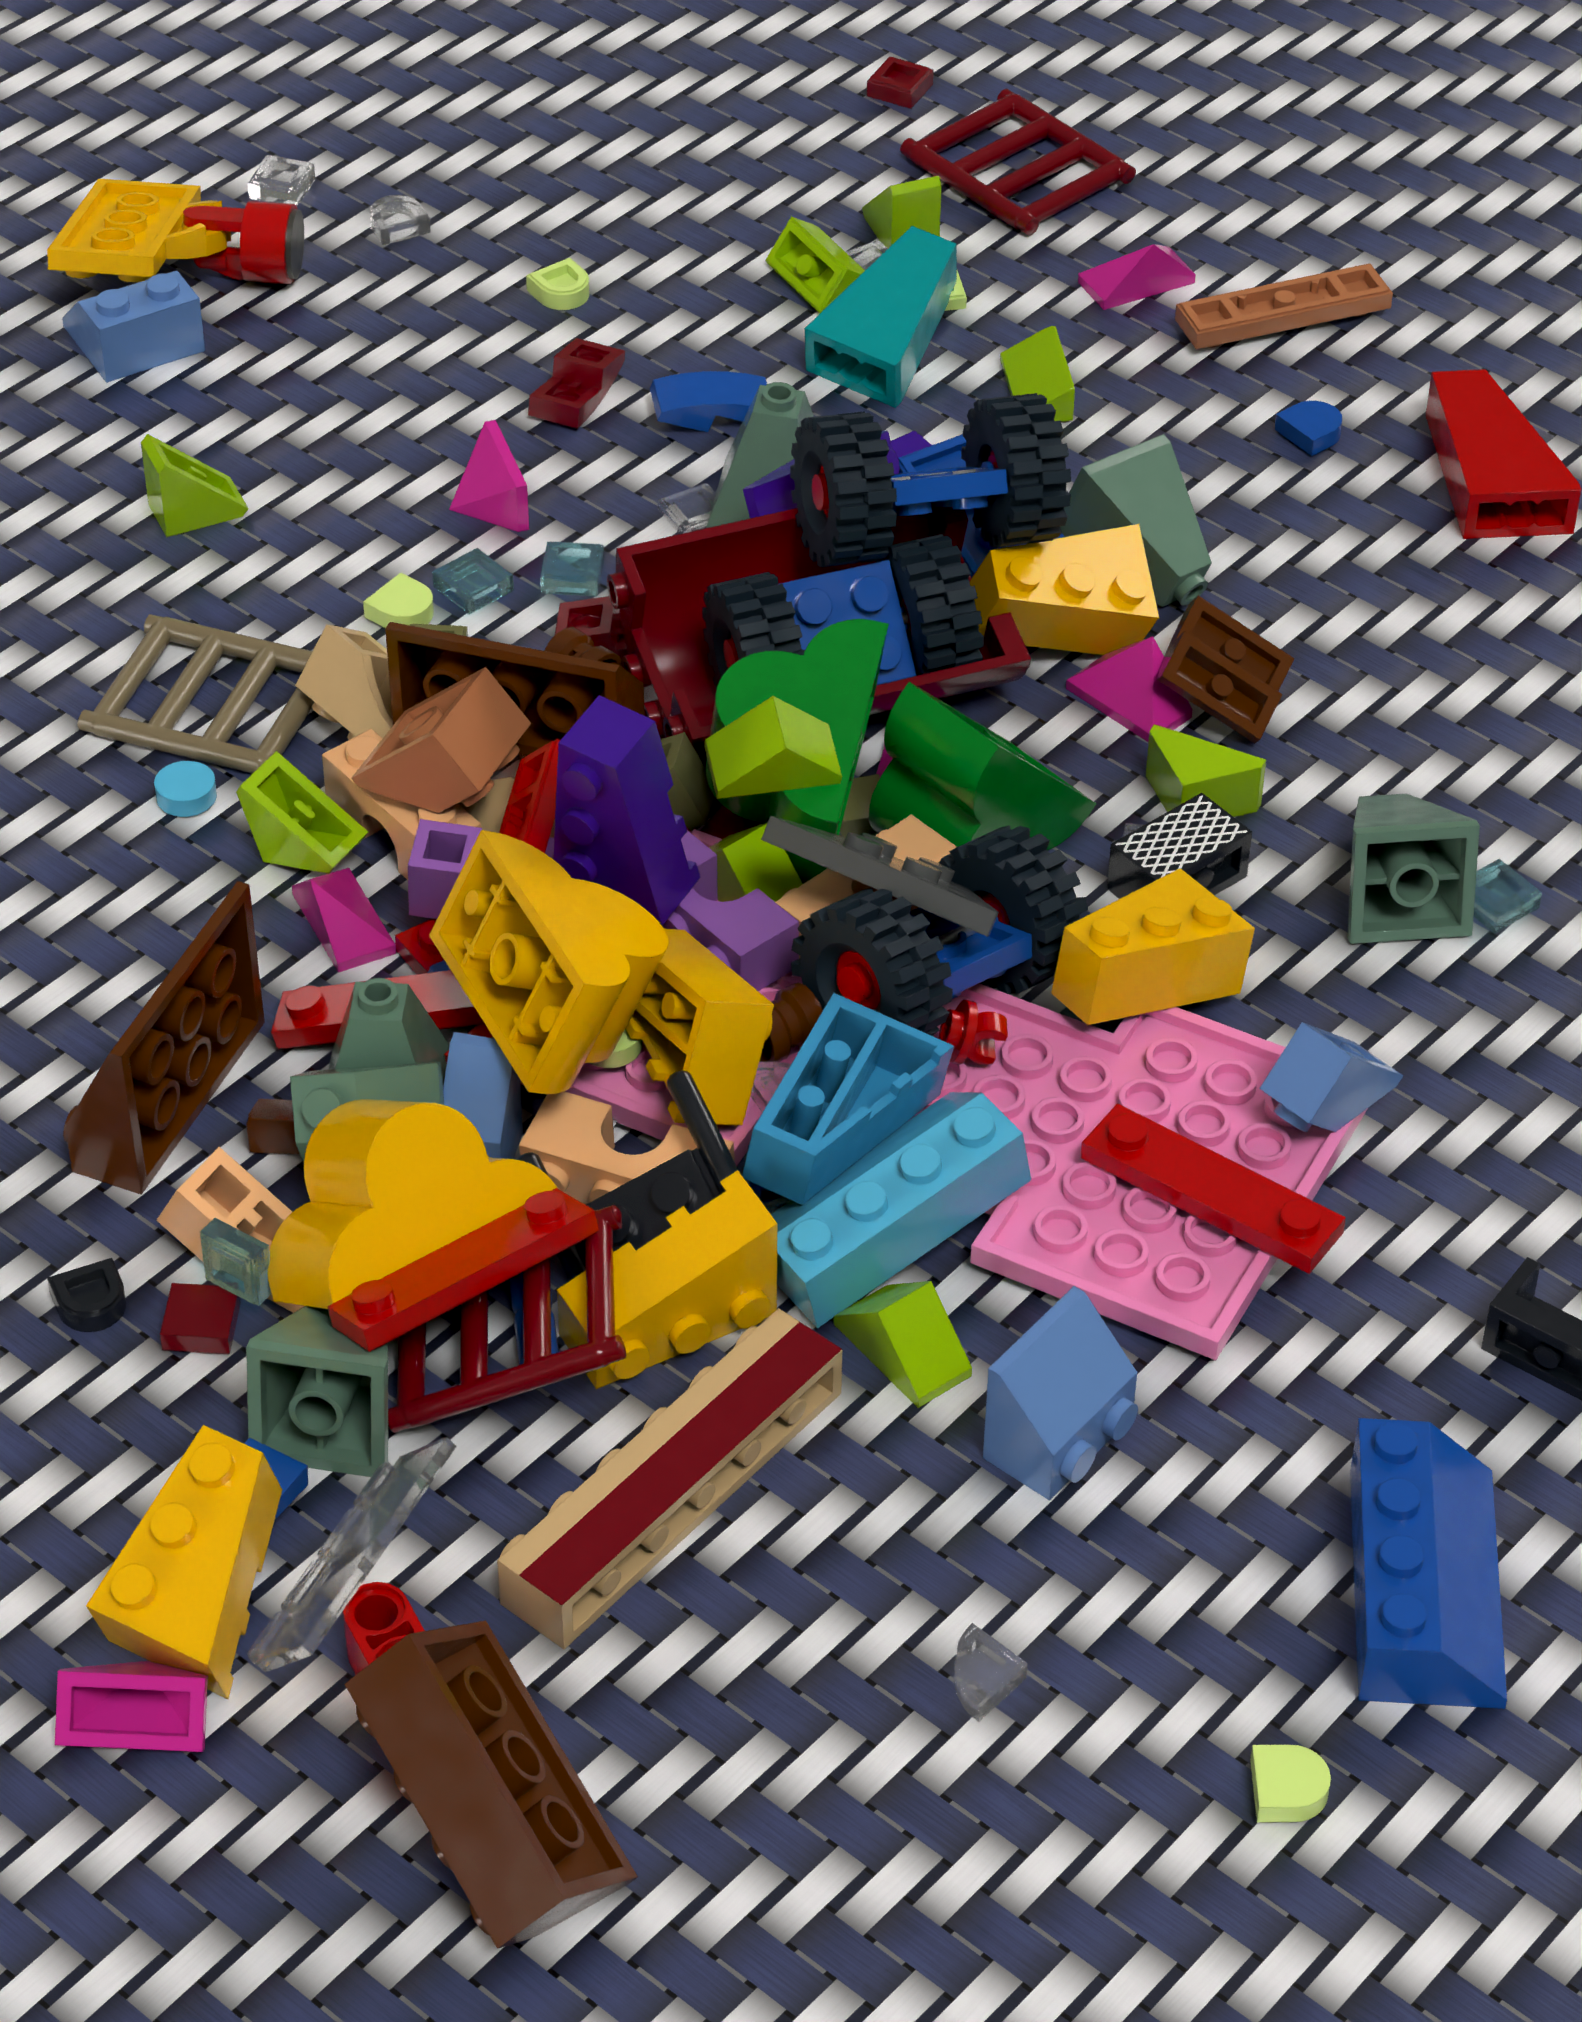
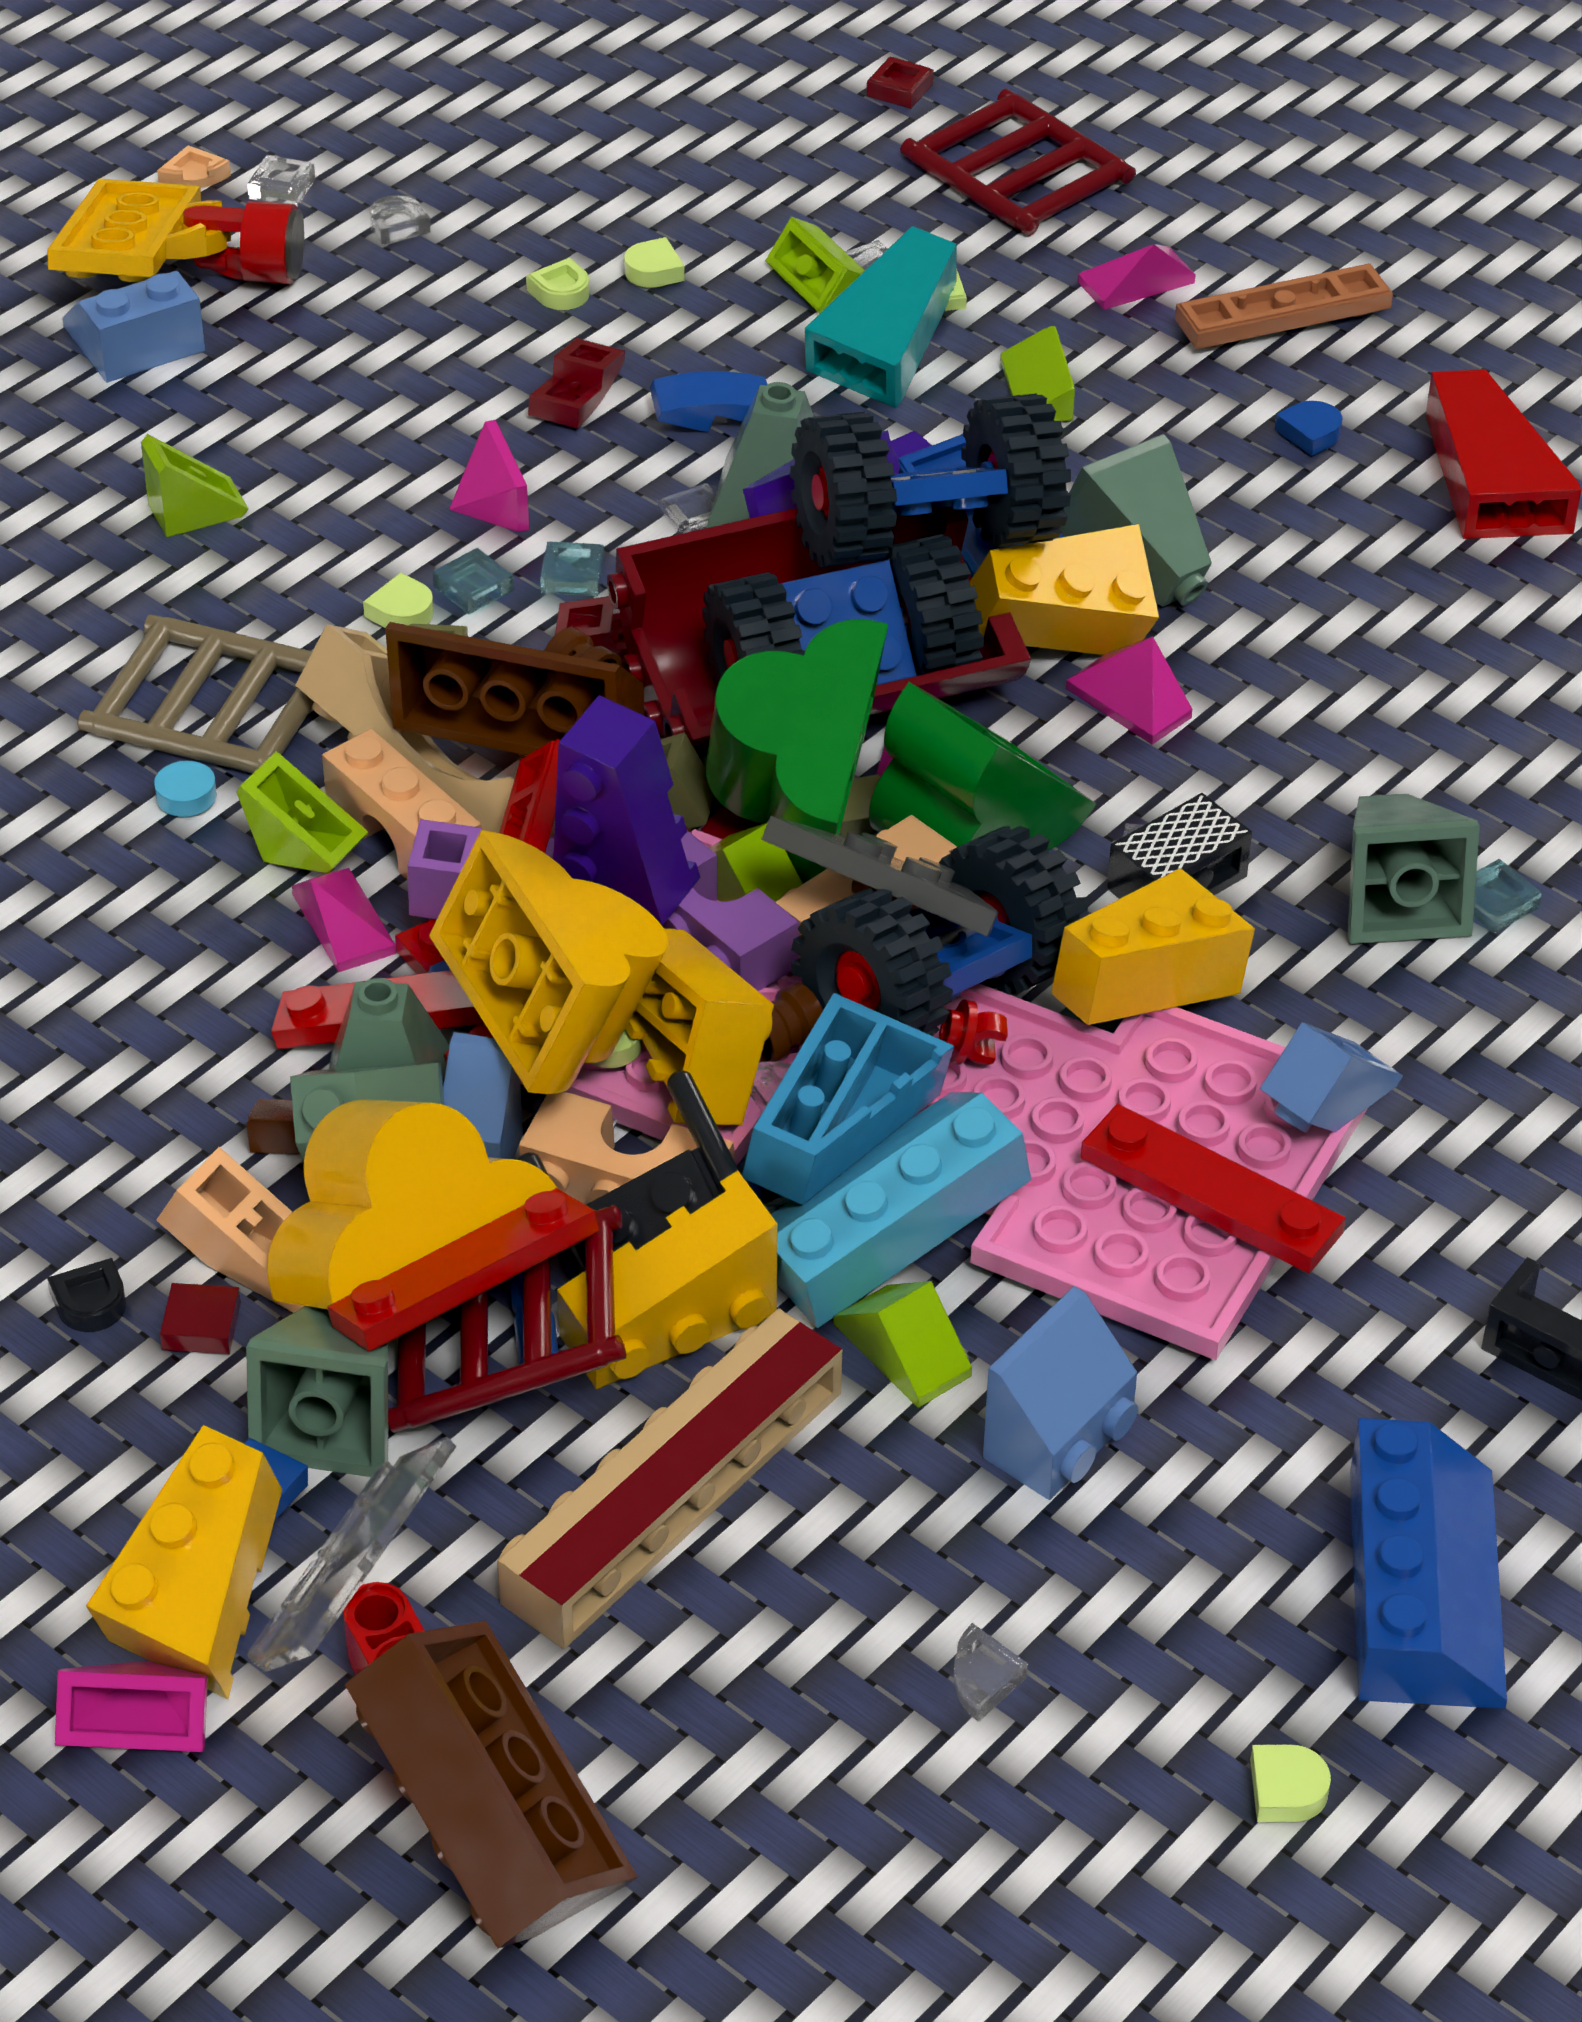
(172, 1054): reddish brown slope -> none
(194, 167): none -> light nougat tile
(236, 1261): clear light blue tile -> none
(447, 746): nougat slope -> none
(653, 264): none -> yellowish green tile
(772, 752): lime slope -> none
(904, 206): lime slope -> none
(1187, 766): lime slope -> none
(1225, 669): reddish brown slope -> none

